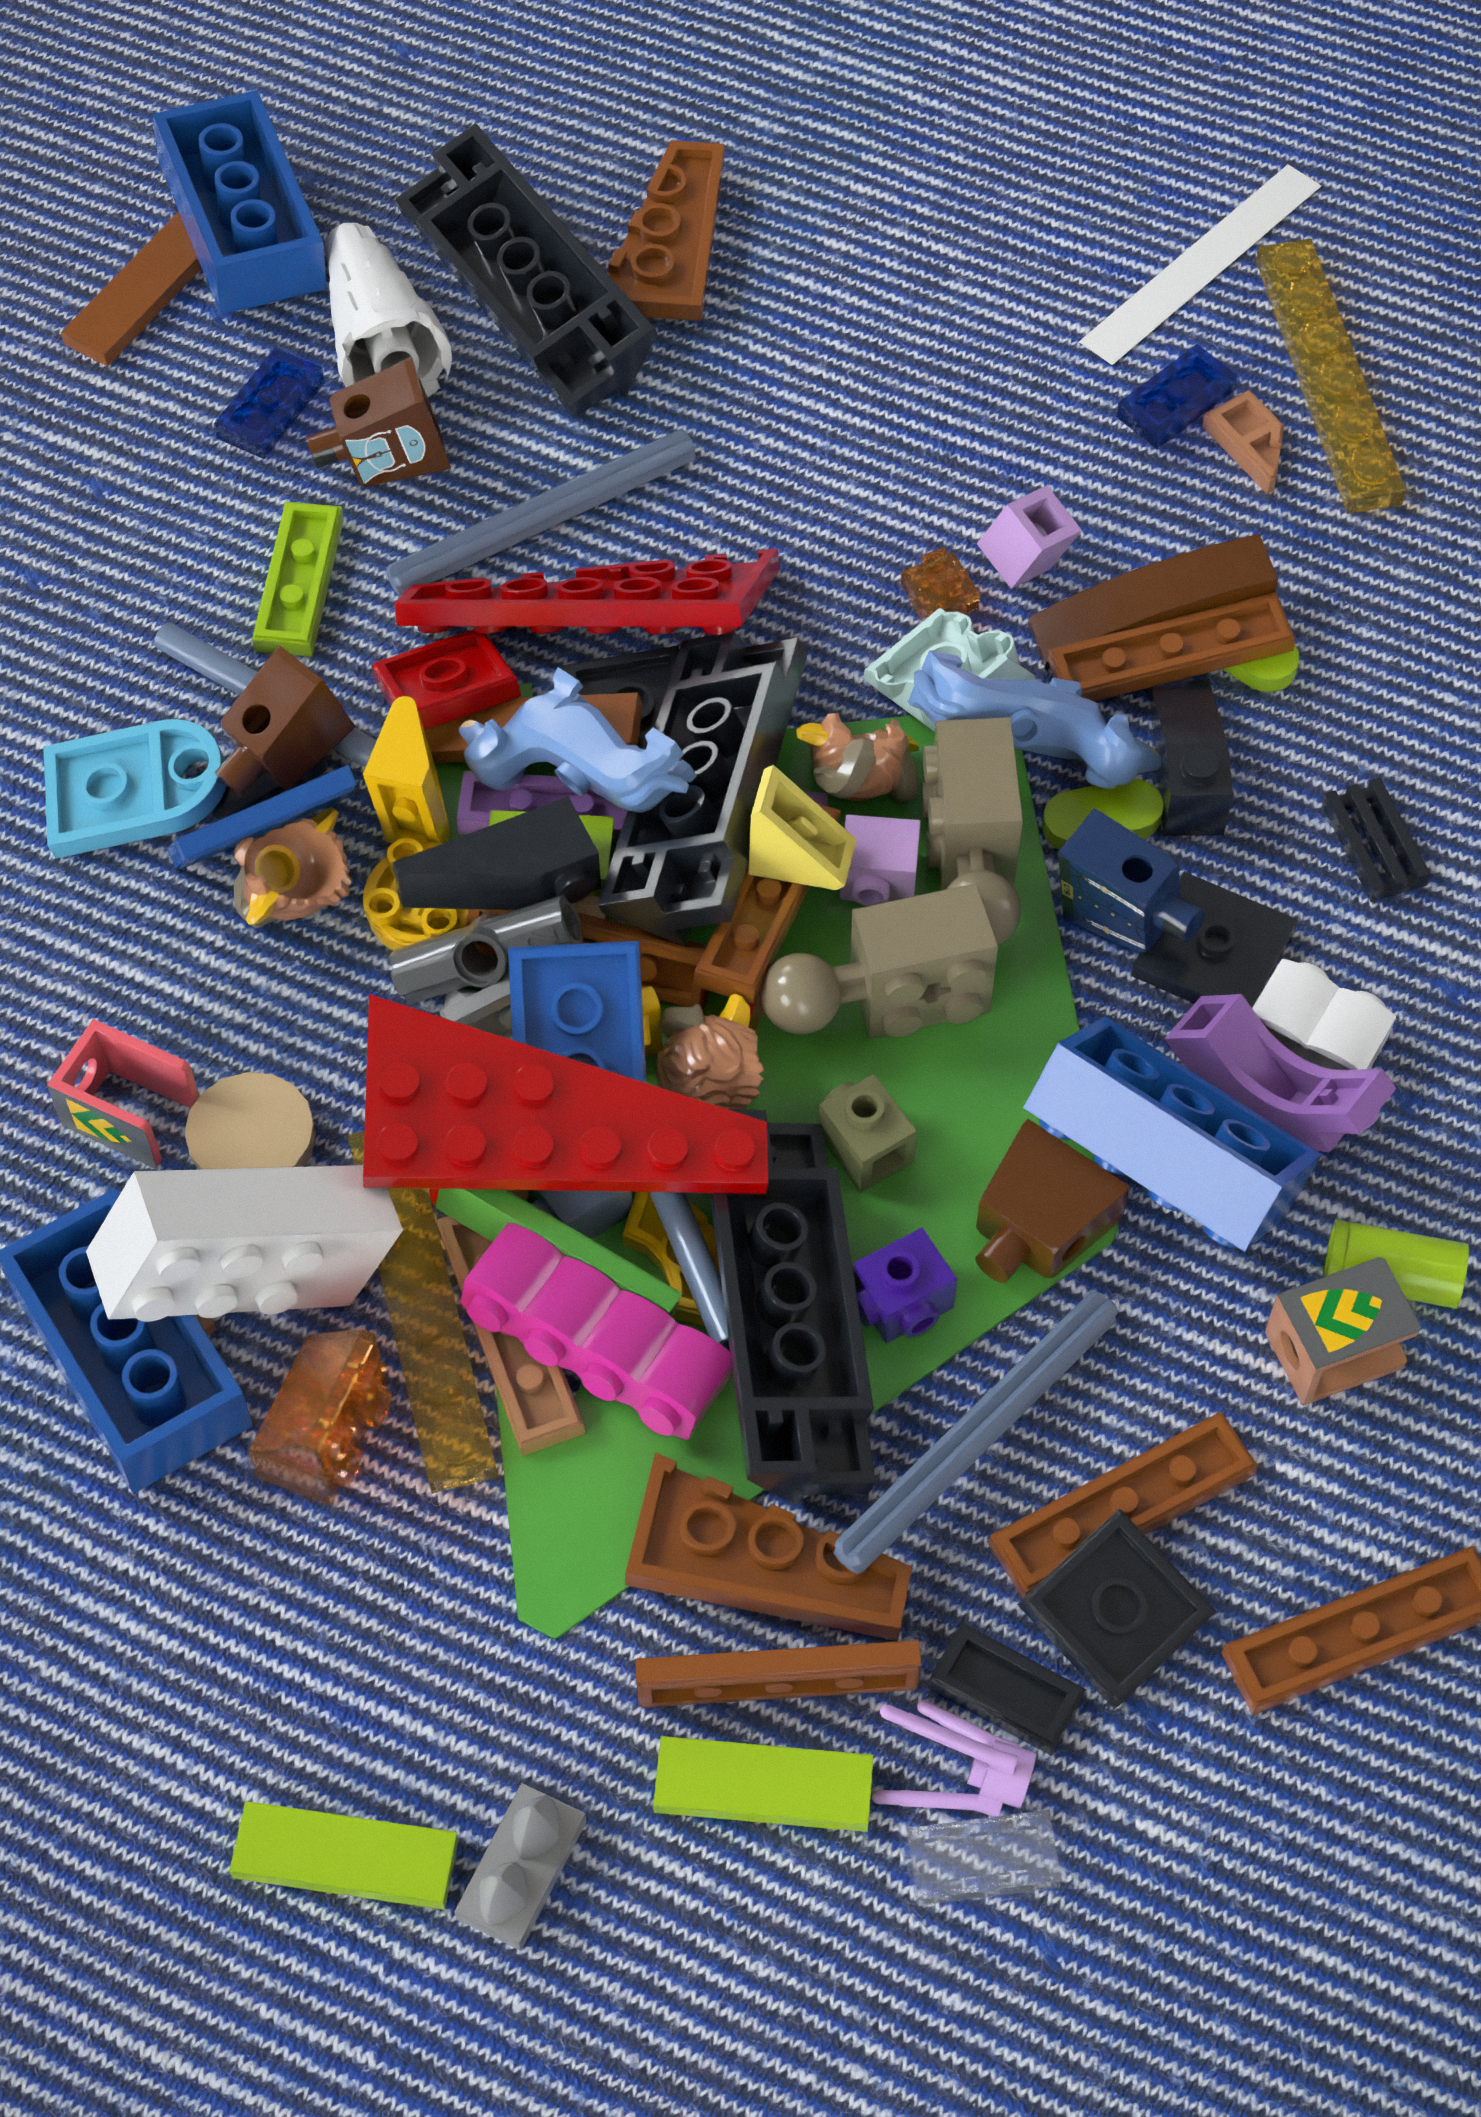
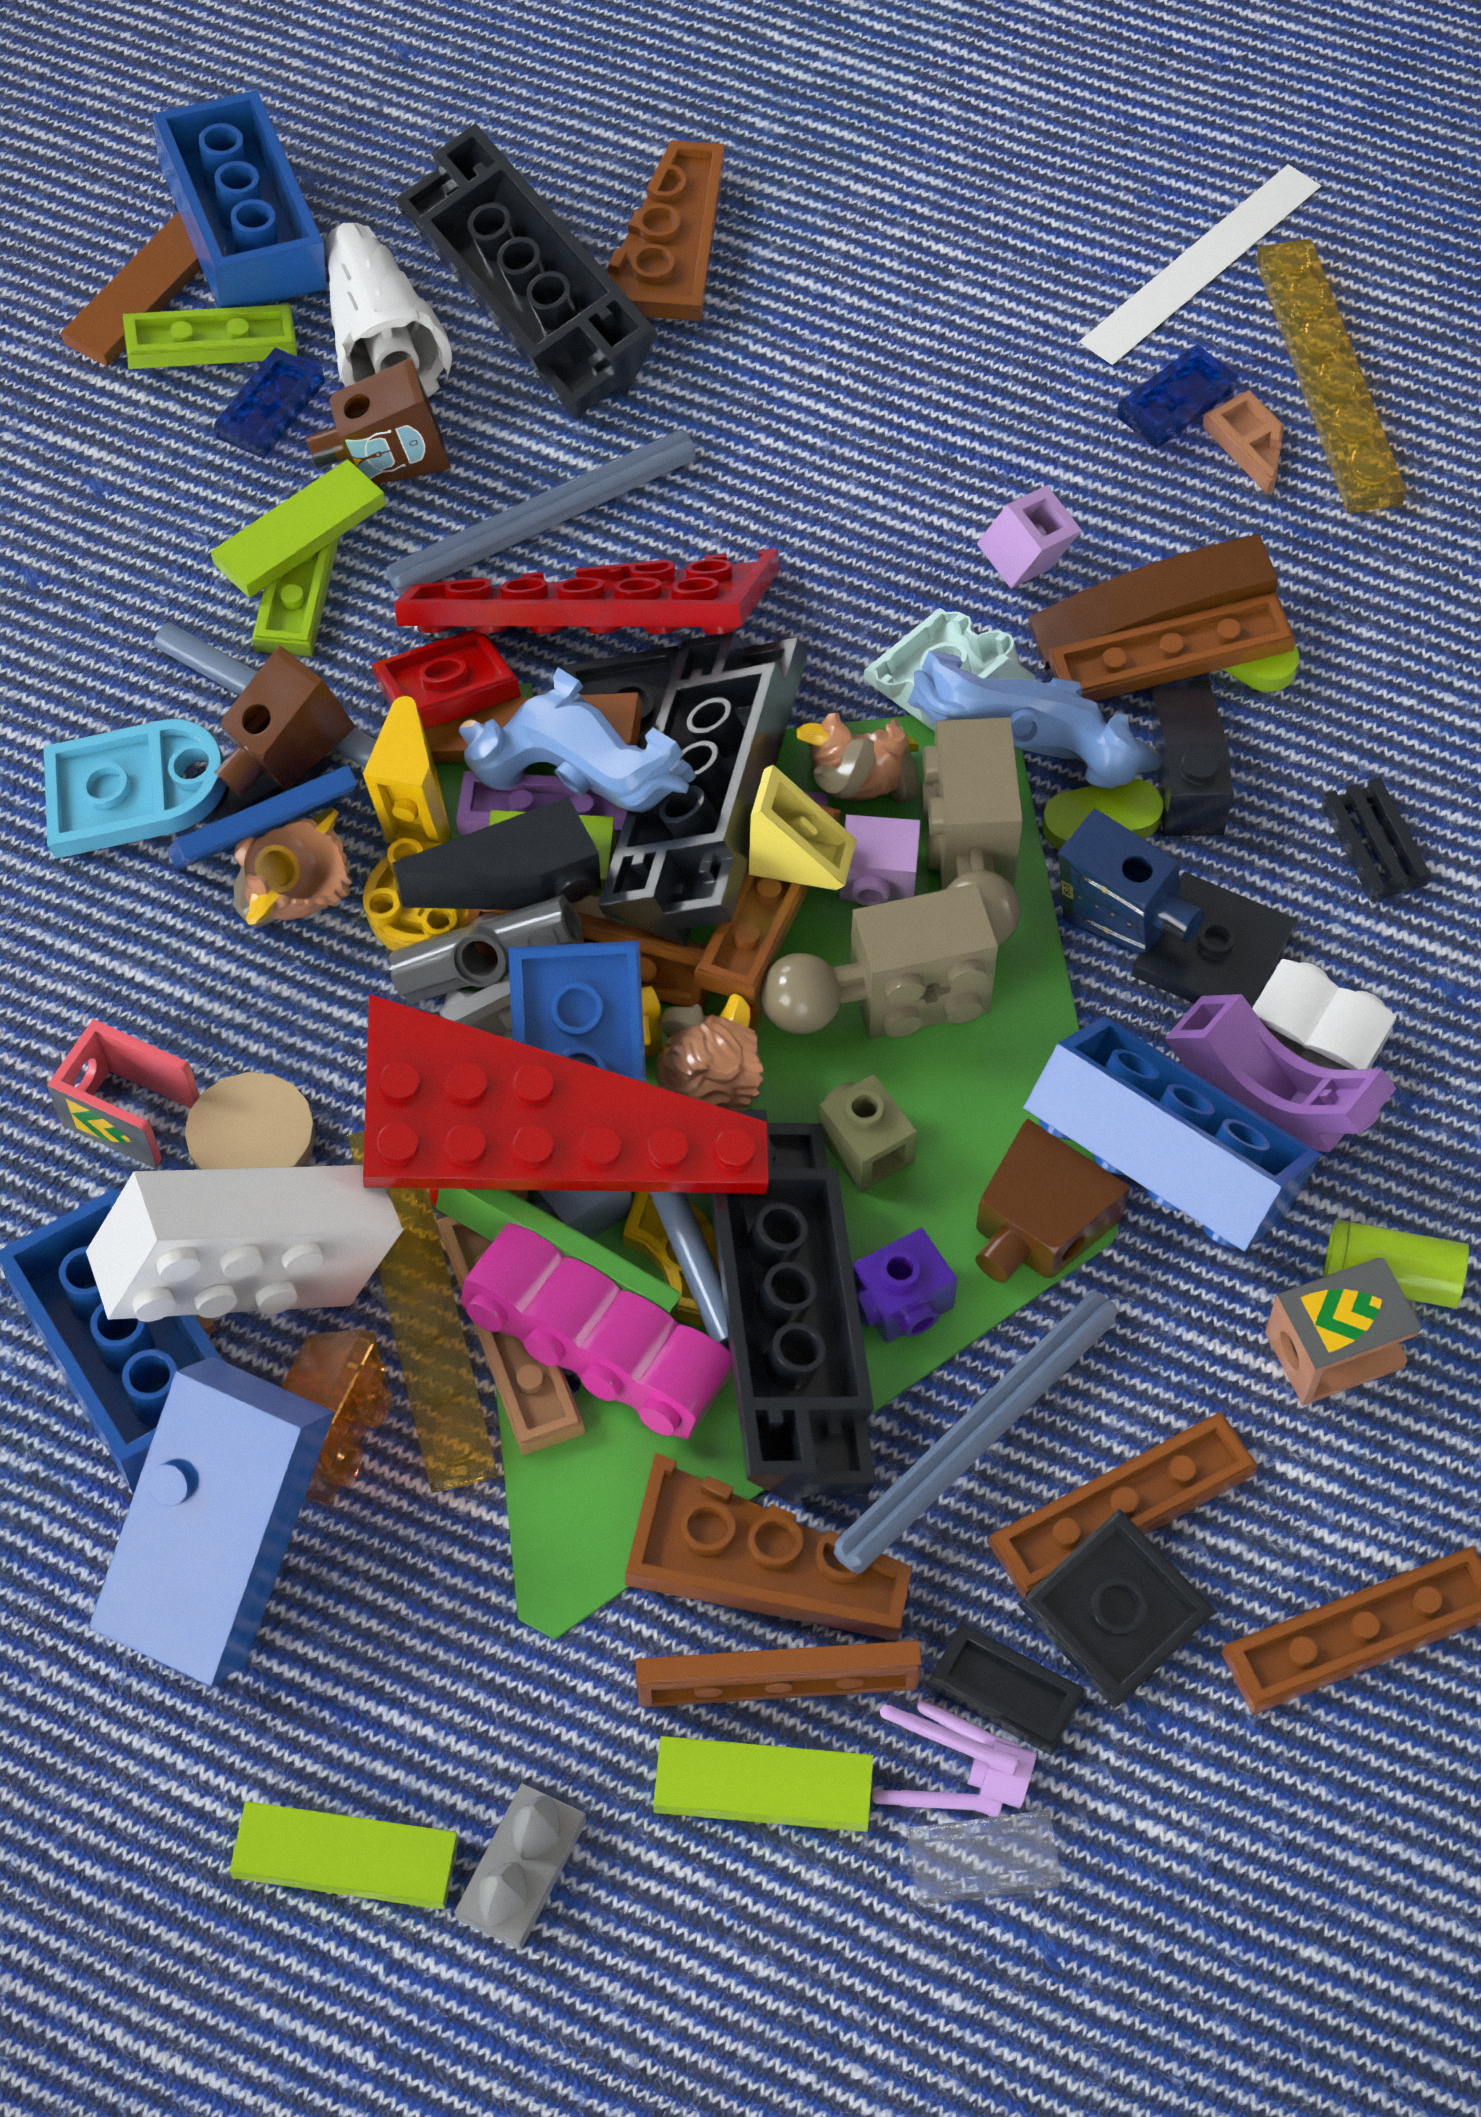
(207, 336): none -> lime tile
(210, 1520): none -> brick
(298, 528): none -> lime tile
(938, 584): clear orange tile -> none

